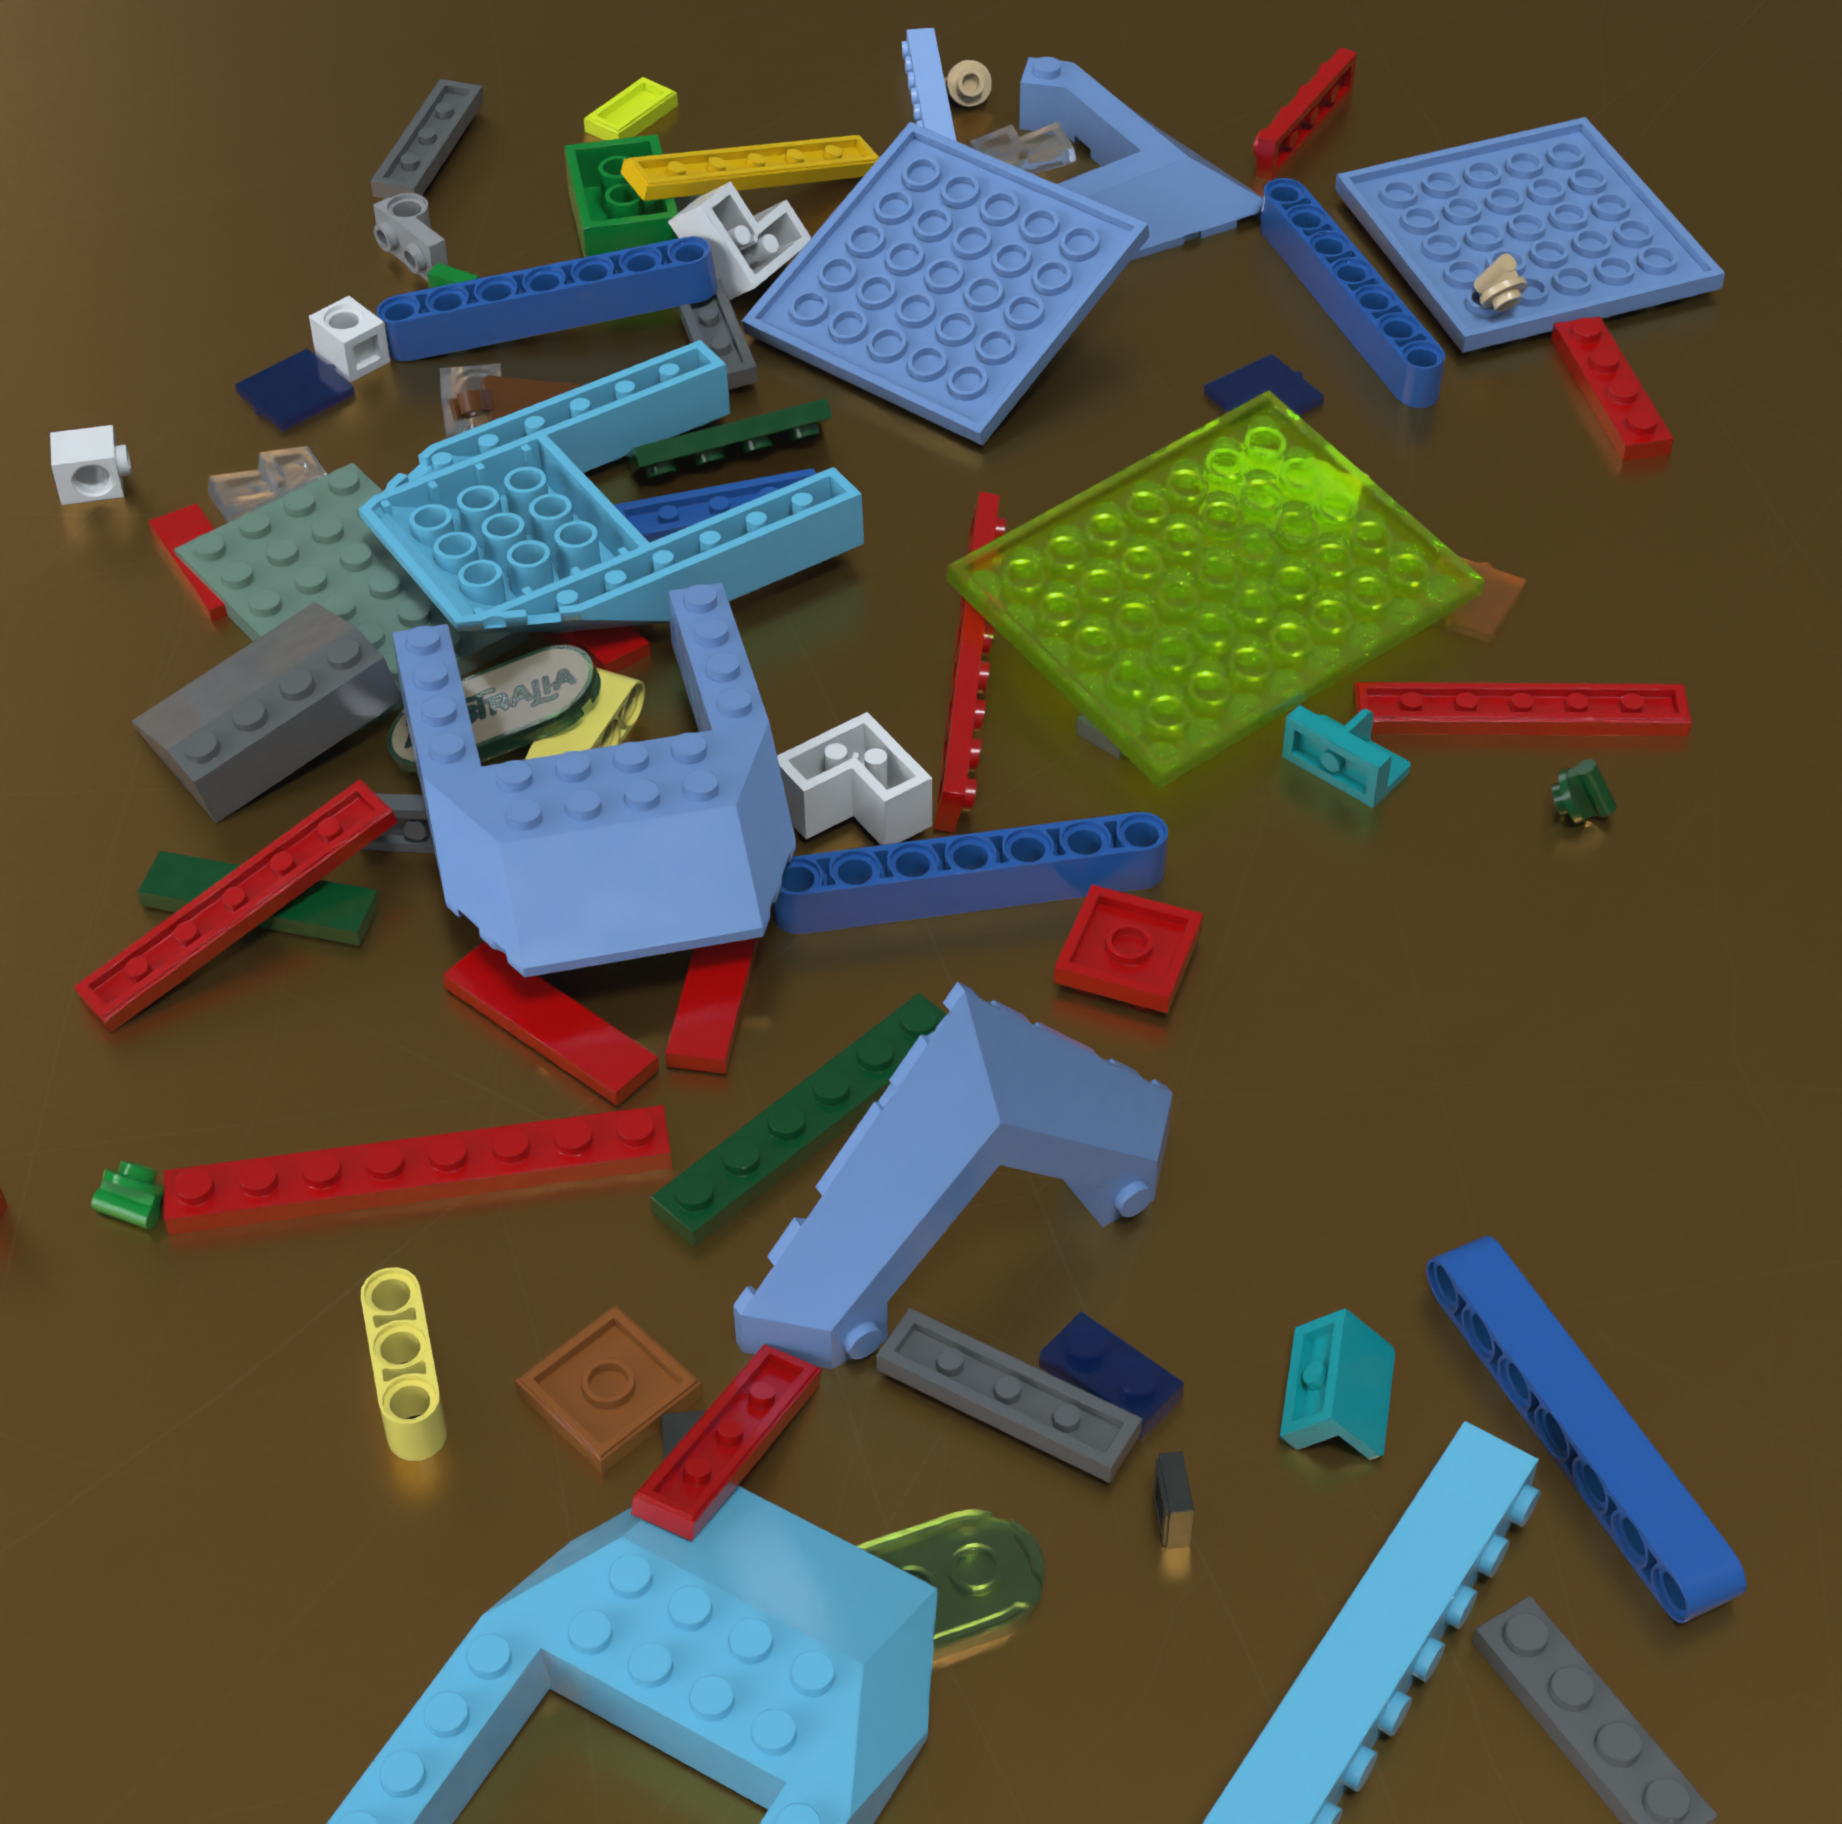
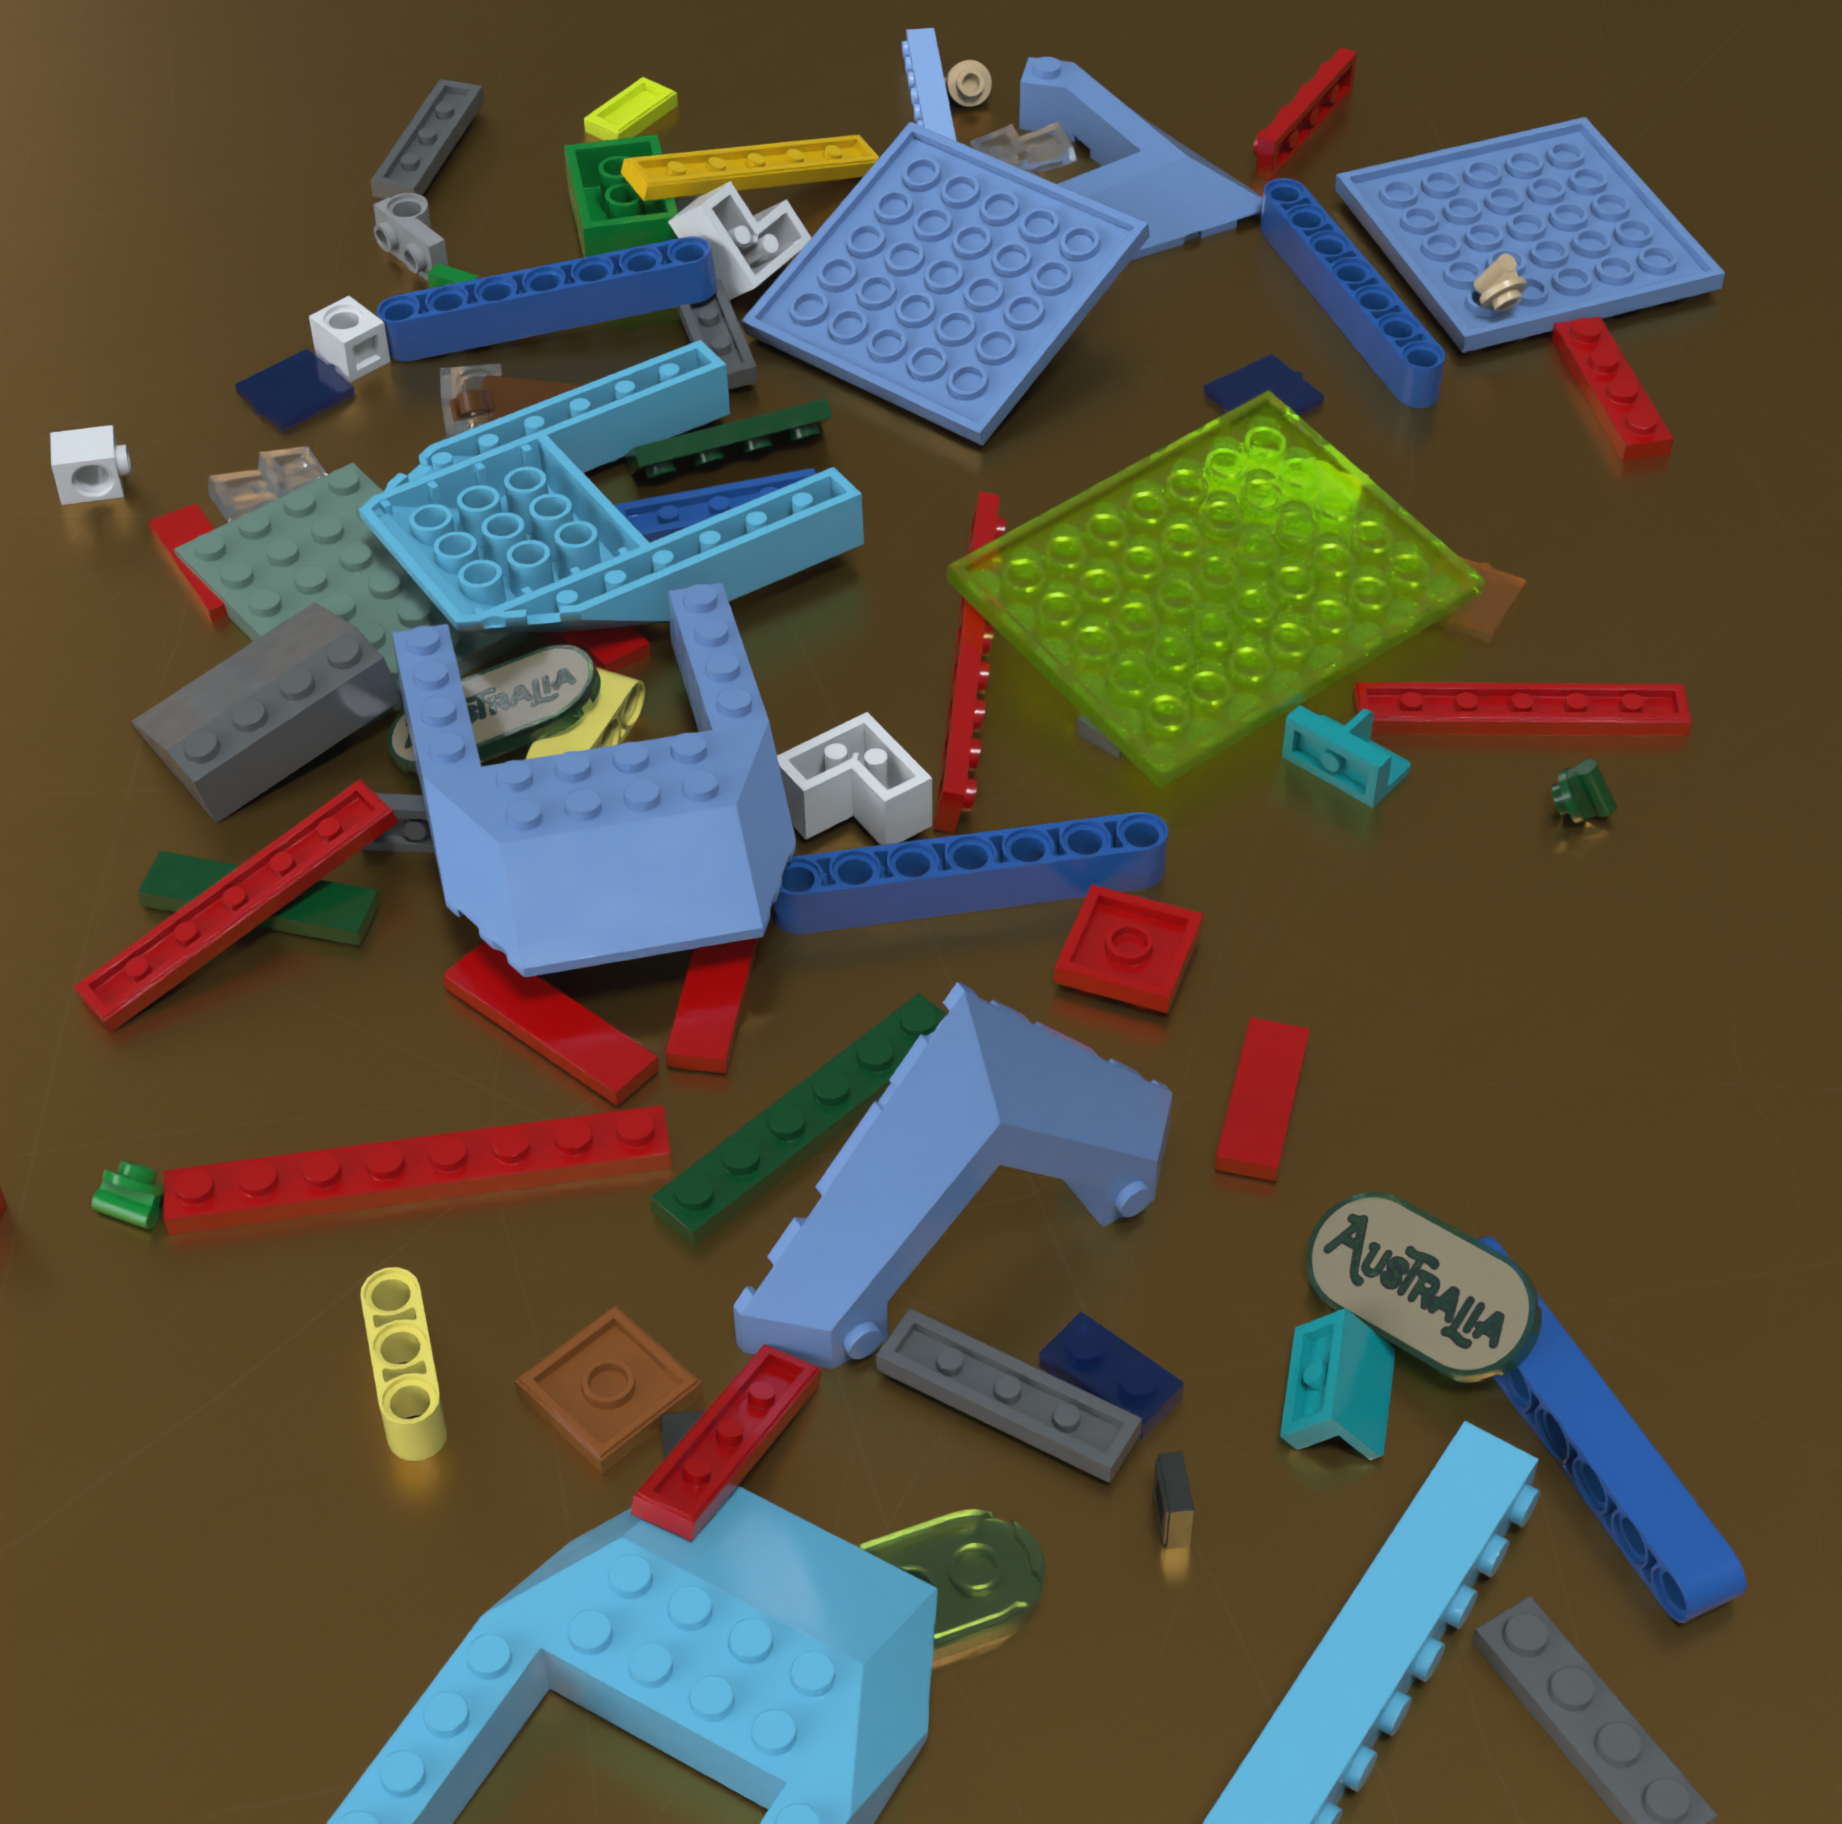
(1262, 1099): none -> red tile
(1424, 1286): none -> dark tan tile

